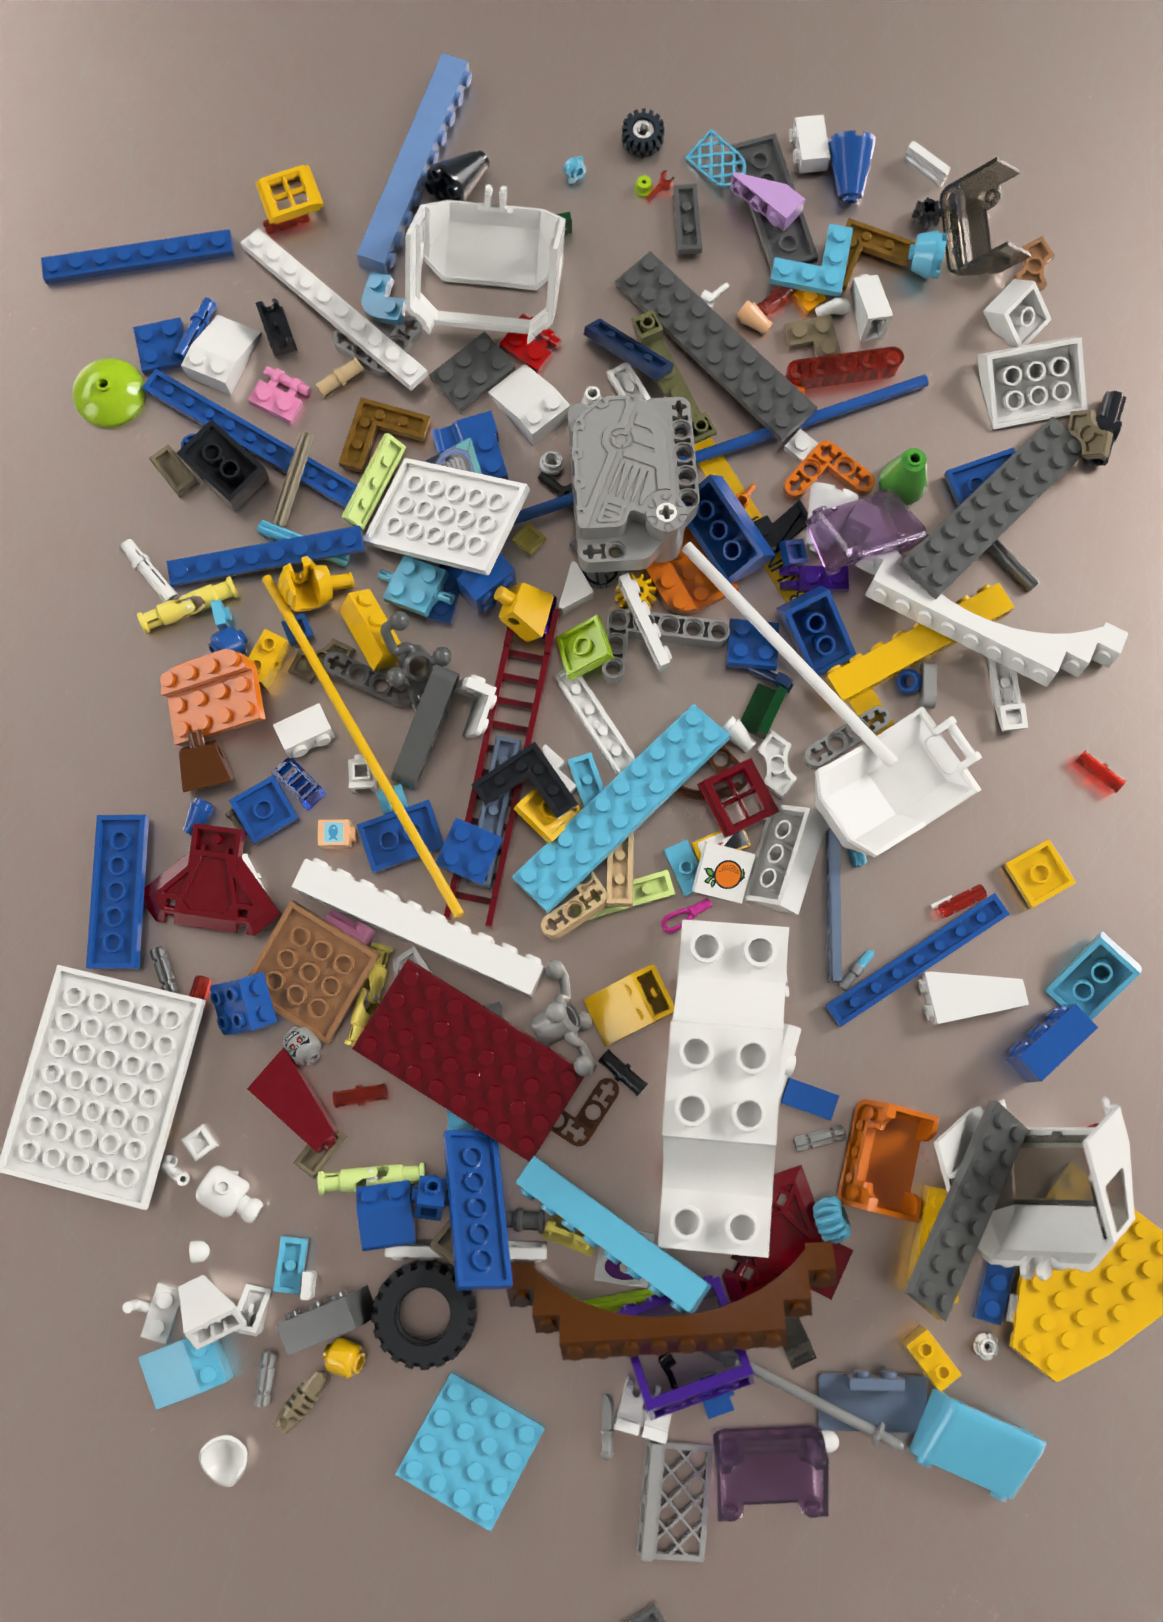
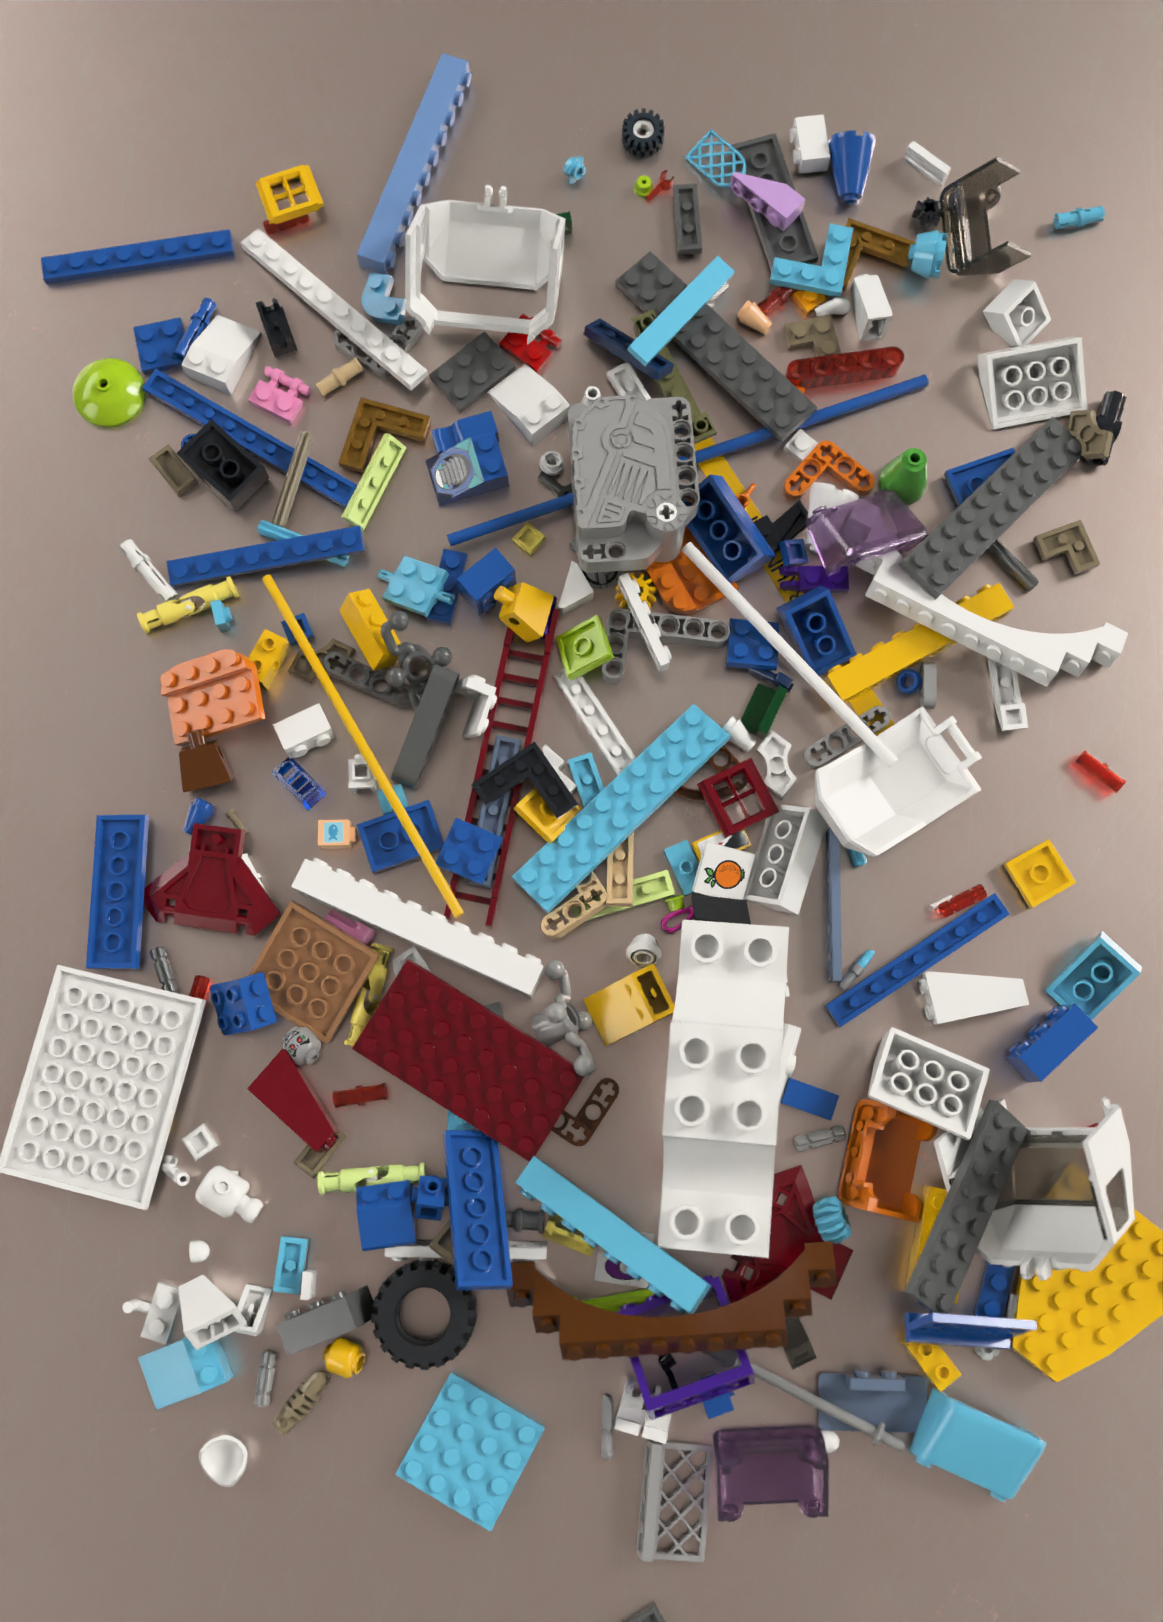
(228, 639): blue head -> none
(264, 809): blue plate -> none
(311, 586): yellow piece -> none
(446, 515): white plate -> none
(456, 176): black cone -> none
(622, 1072): black pin -> none
(644, 950): none -> white cone
(675, 902): none -> lime piece
(680, 311): none -> medium azure tile
(720, 909): none -> black piece
(928, 1082): none -> white slope
(964, 1330): none -> blue fence
(1034, 266): medium nougat tile -> none
(1072, 541): none -> dark tan plate
(1079, 217): none -> medium azure pin

